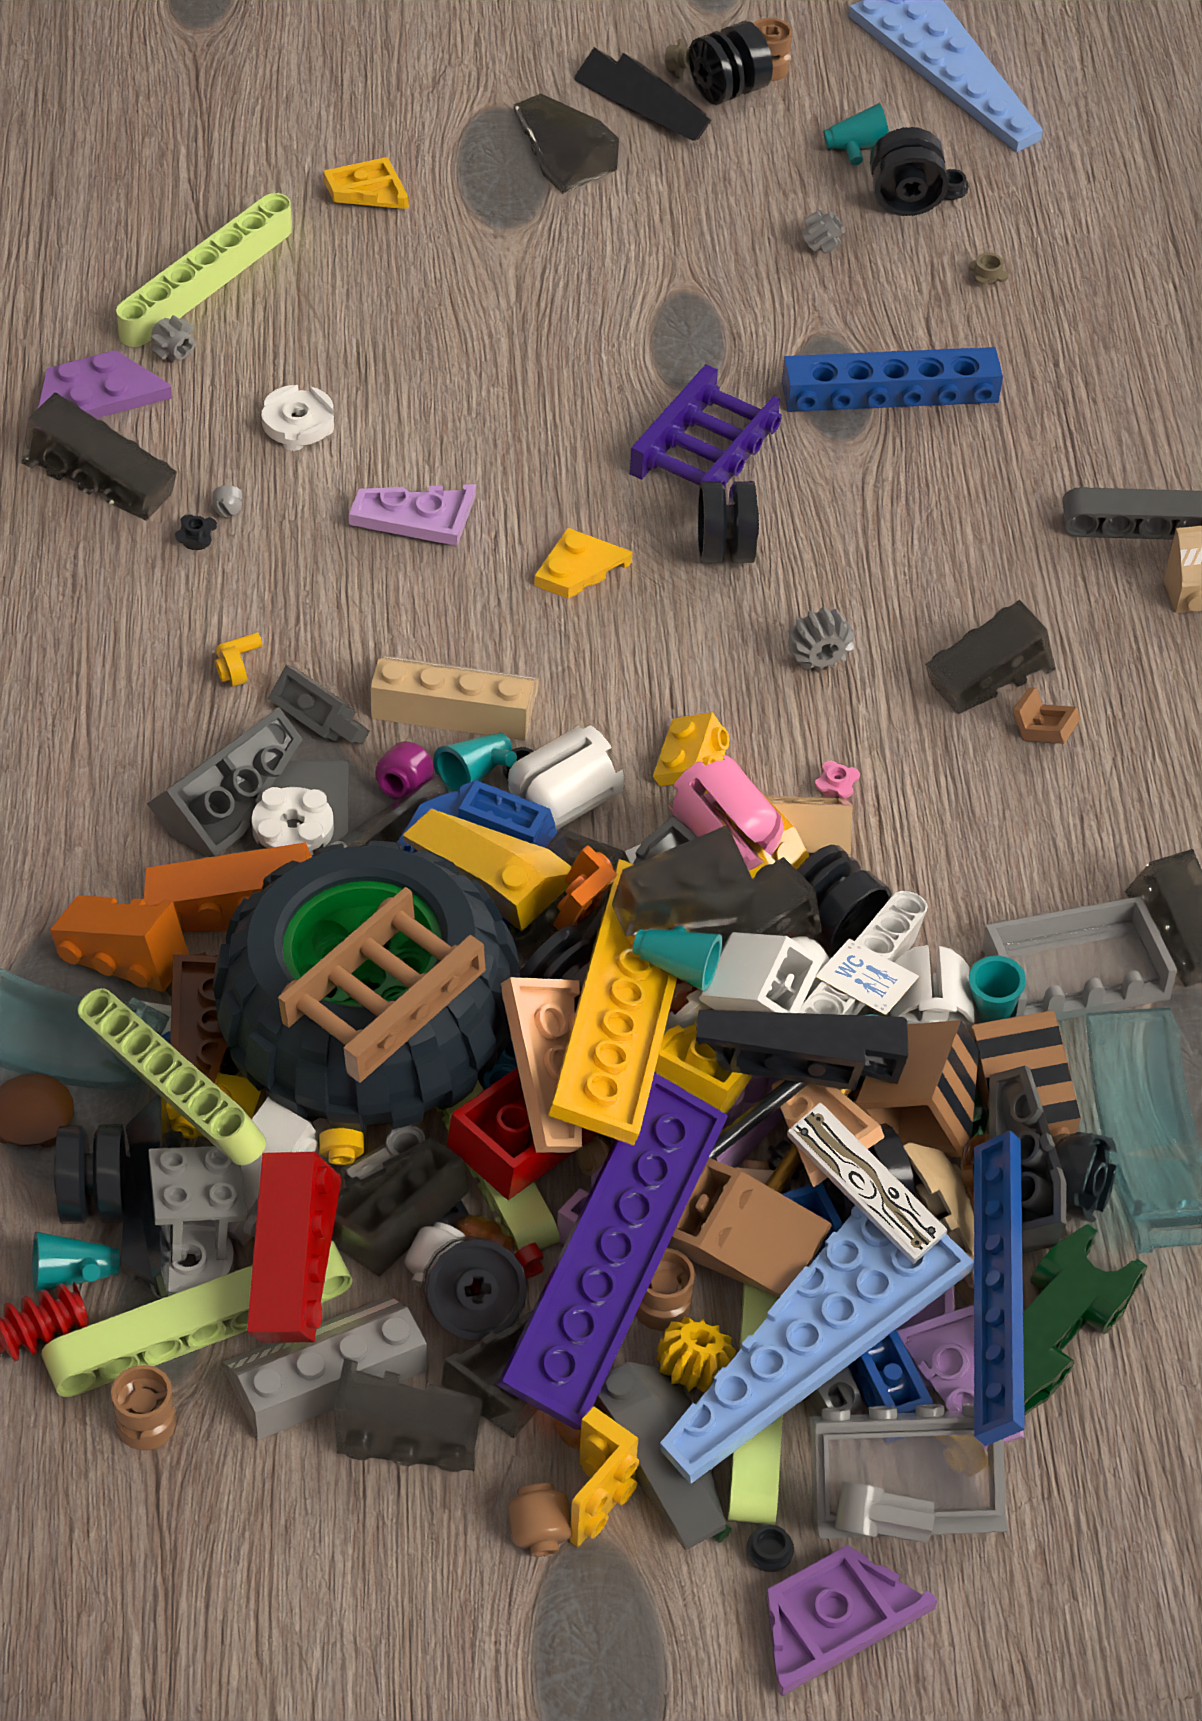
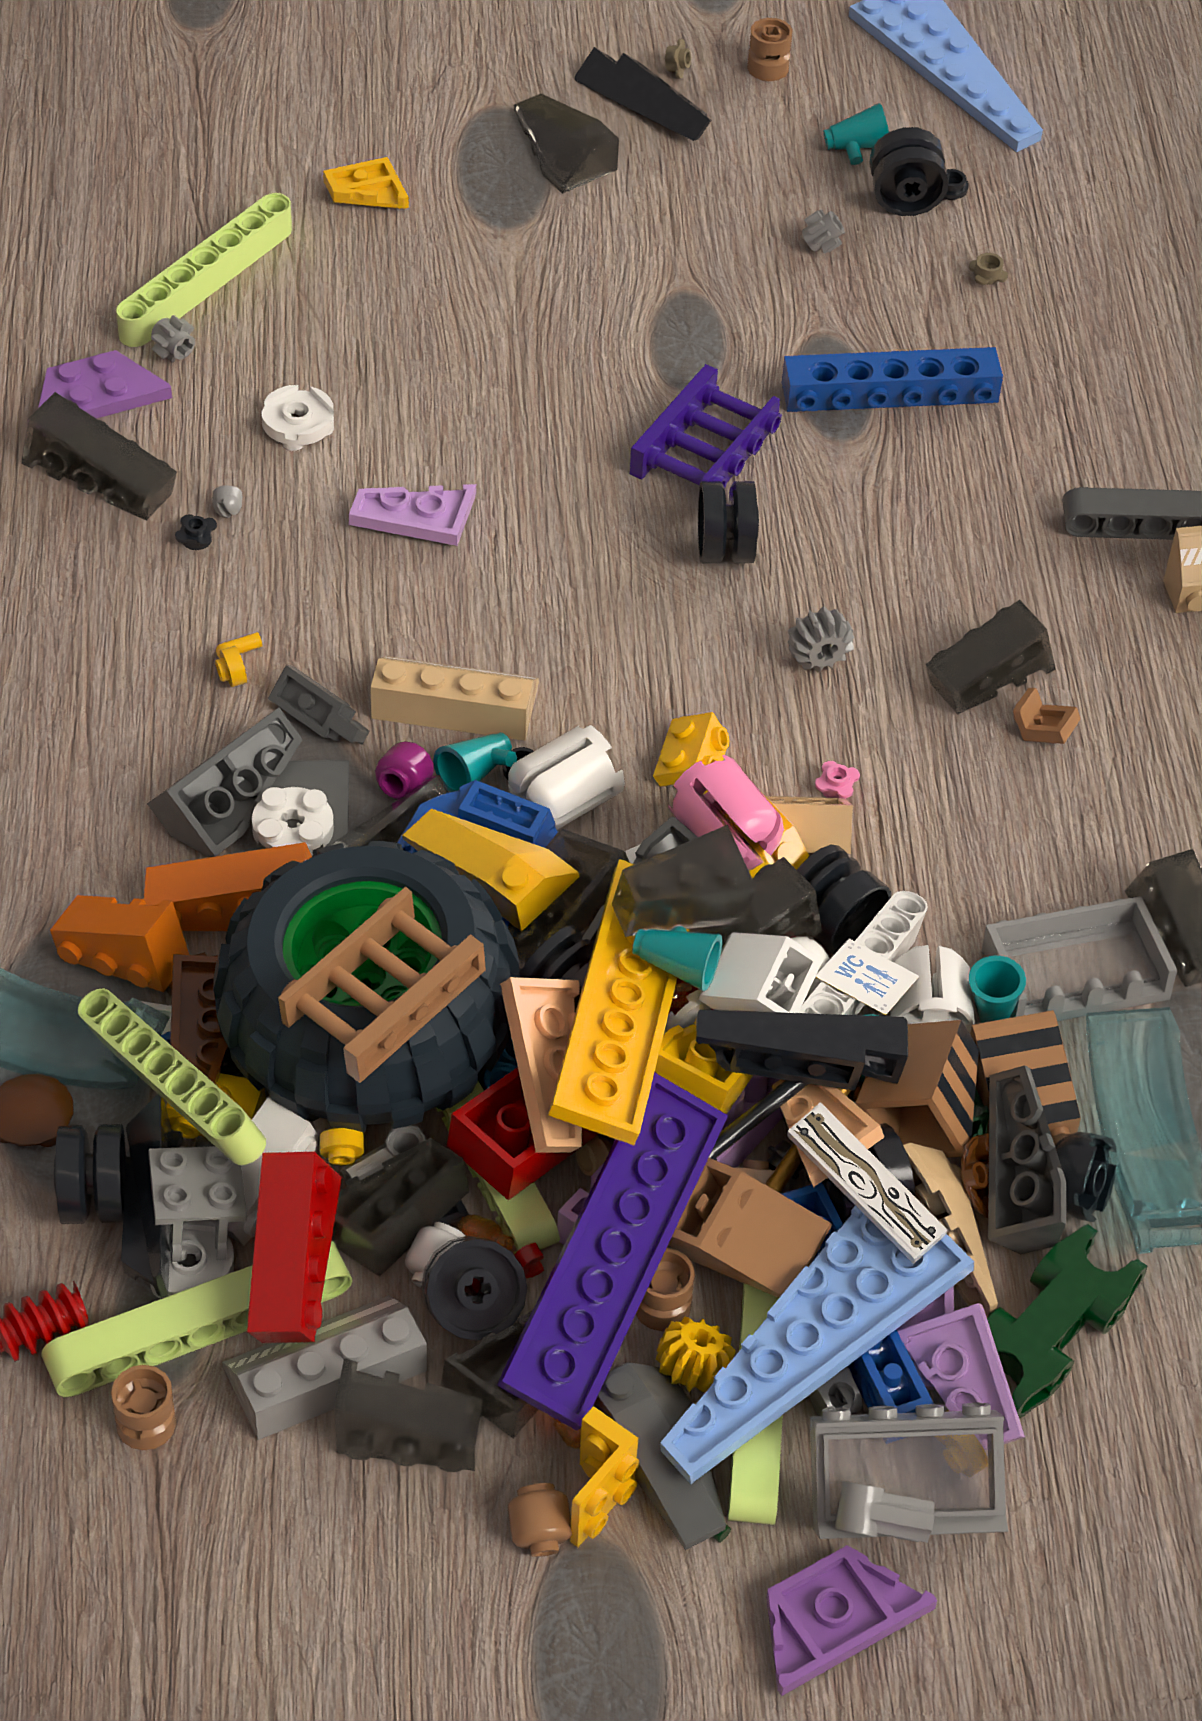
(69, 1260): teal piece -> none
(579, 562): yellow wing -> none
(588, 884): orange bracket -> none
(730, 62): black wheel -> none
(770, 1548): black plate -> none
(998, 1290): blue plate -> none

